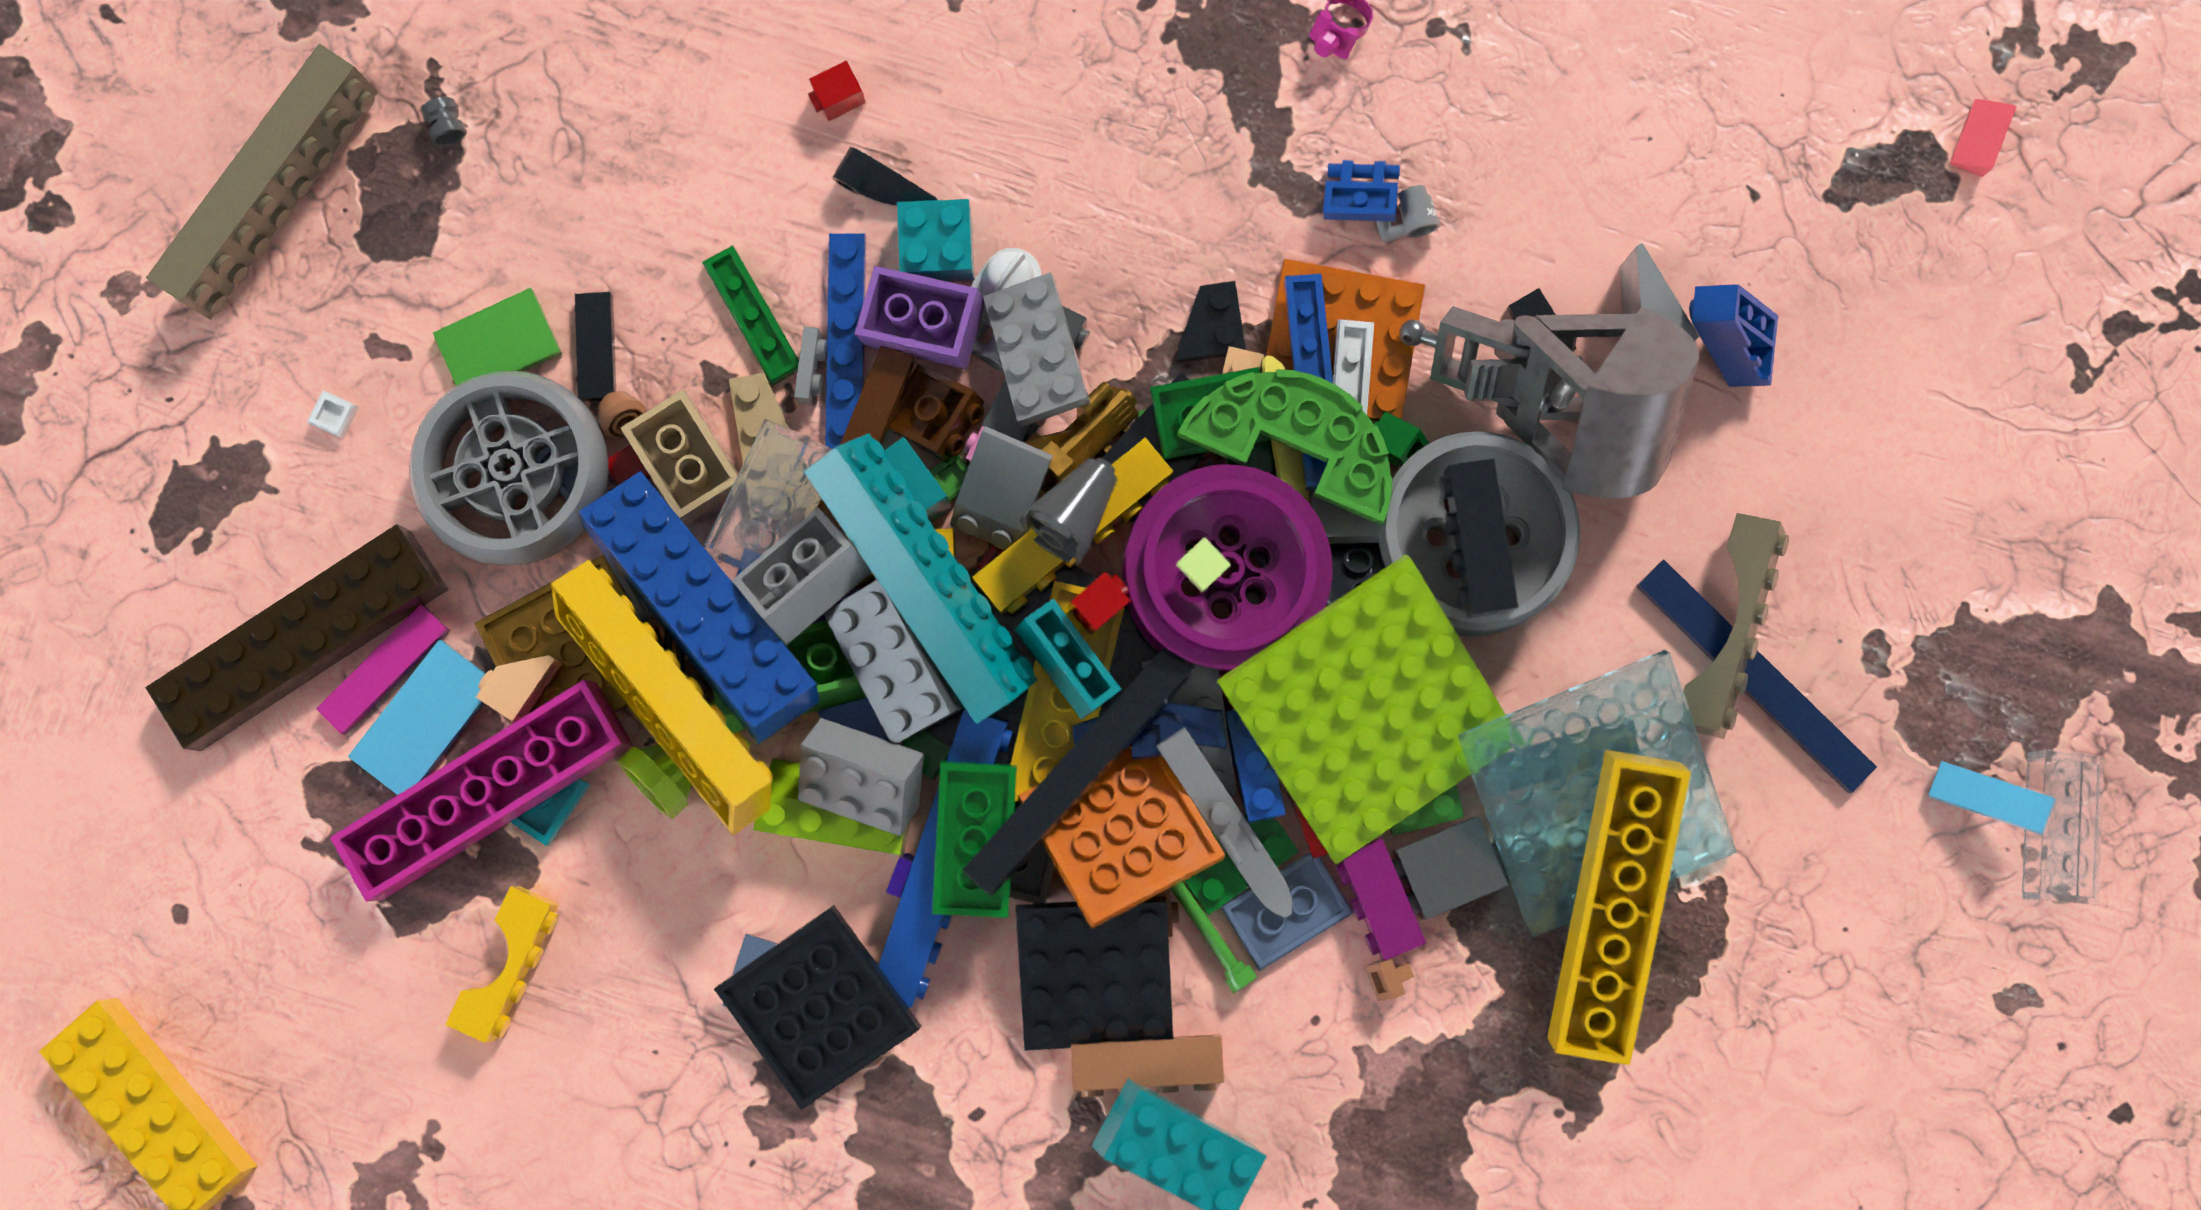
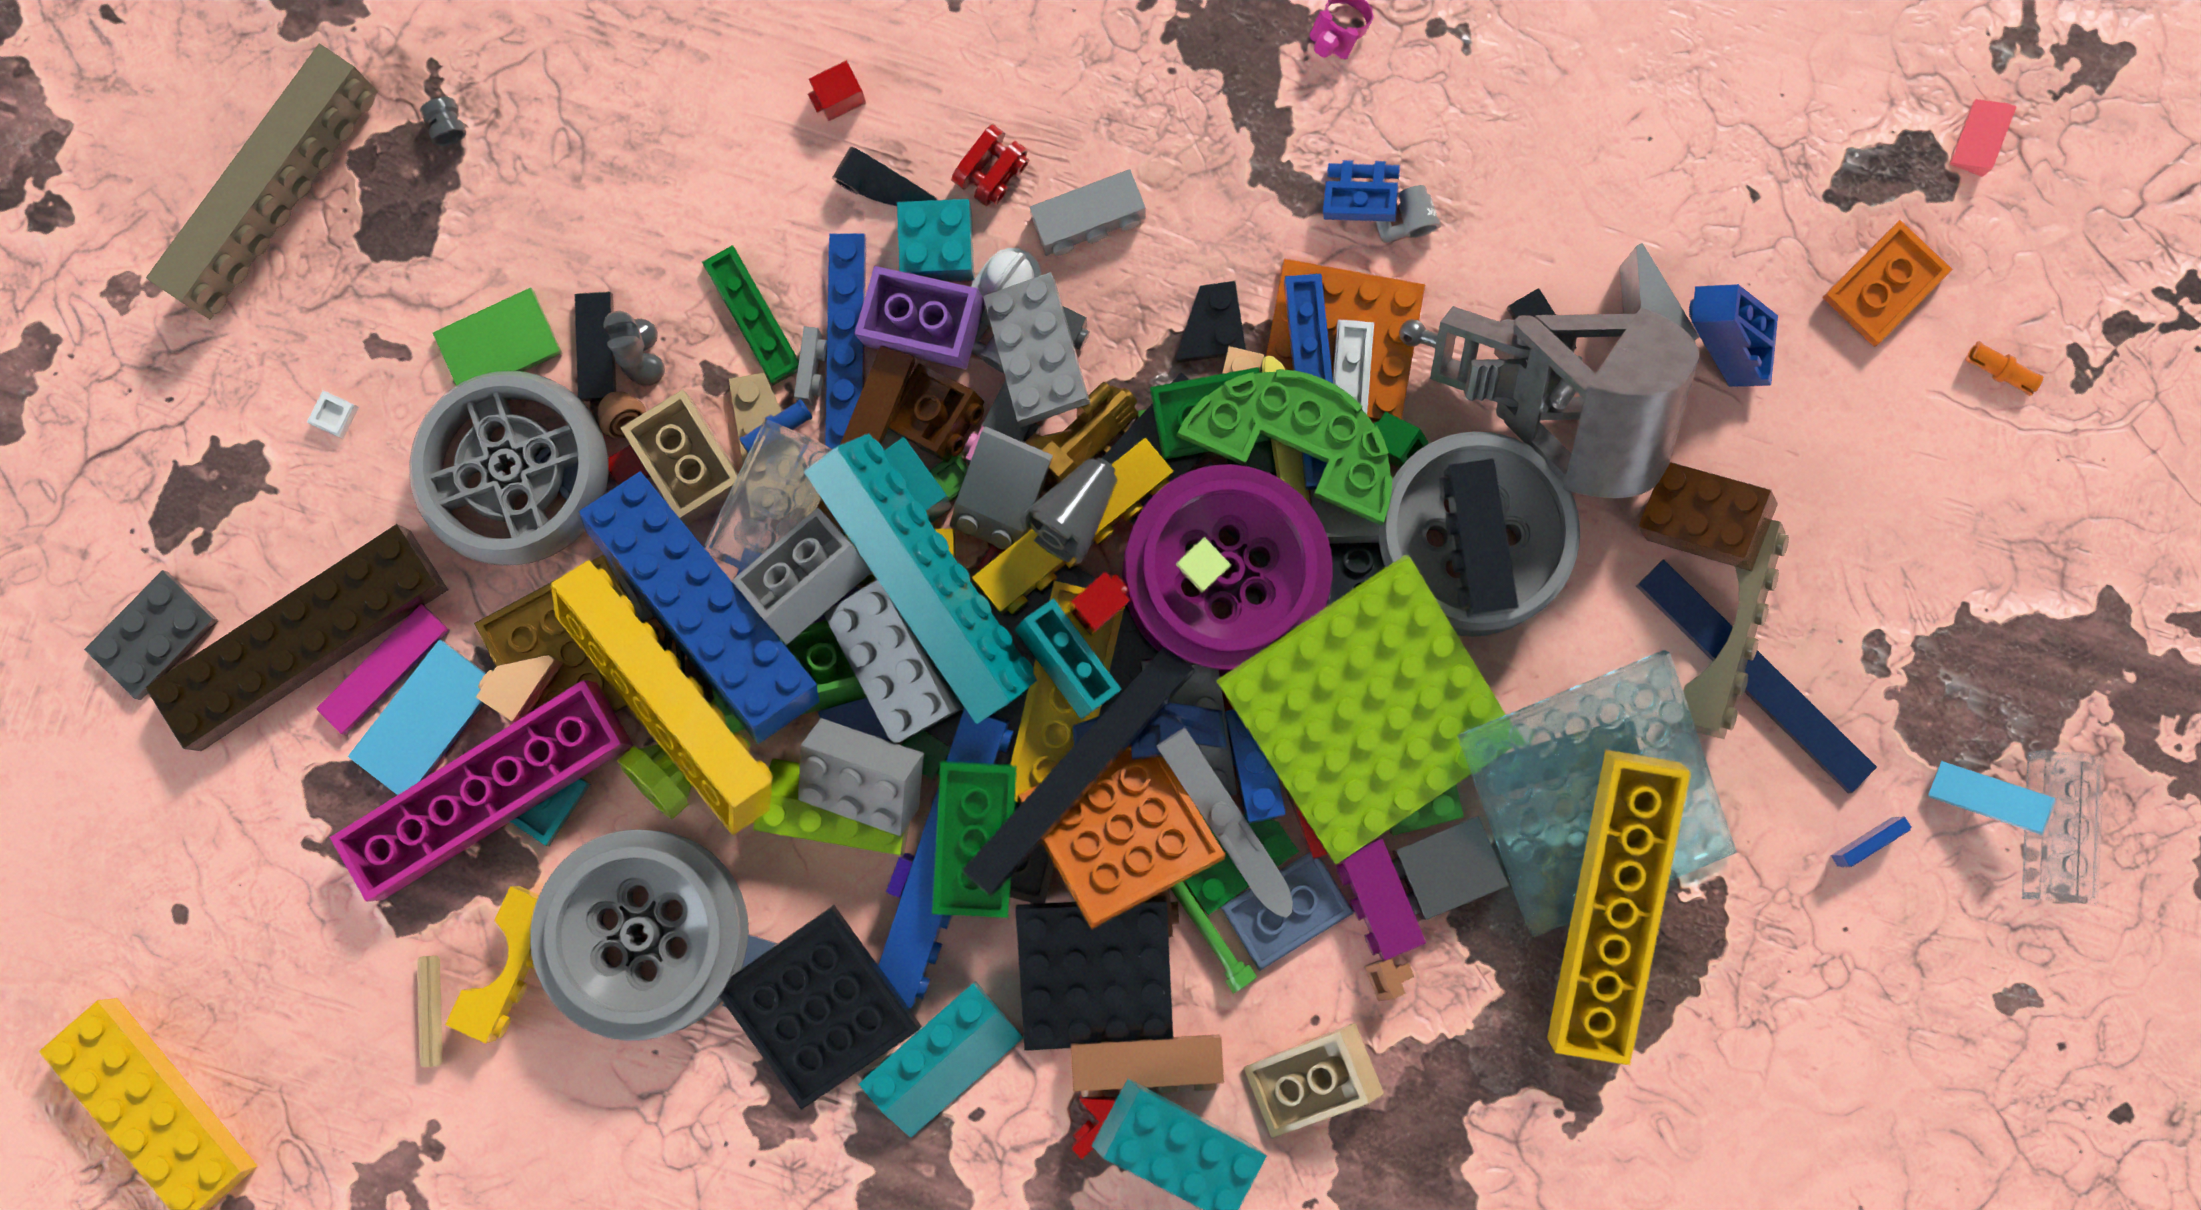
(151, 634): none -> dark grey plate
(429, 1011): none -> tan axle
(574, 943): none -> light grey wheel
(628, 342): none -> dark grey piece
(790, 418): none -> blue pin
(941, 1060): none -> teal slope
(1010, 162): none -> red brick
(1087, 1132): none -> red slope
(1088, 213): none -> light grey brick
(1314, 1080): none -> tan slope
(1708, 515): none -> reddish brown brick
(1871, 842): none -> blue tile
(1887, 283): none -> orange plate
(2004, 368): none -> orange pin

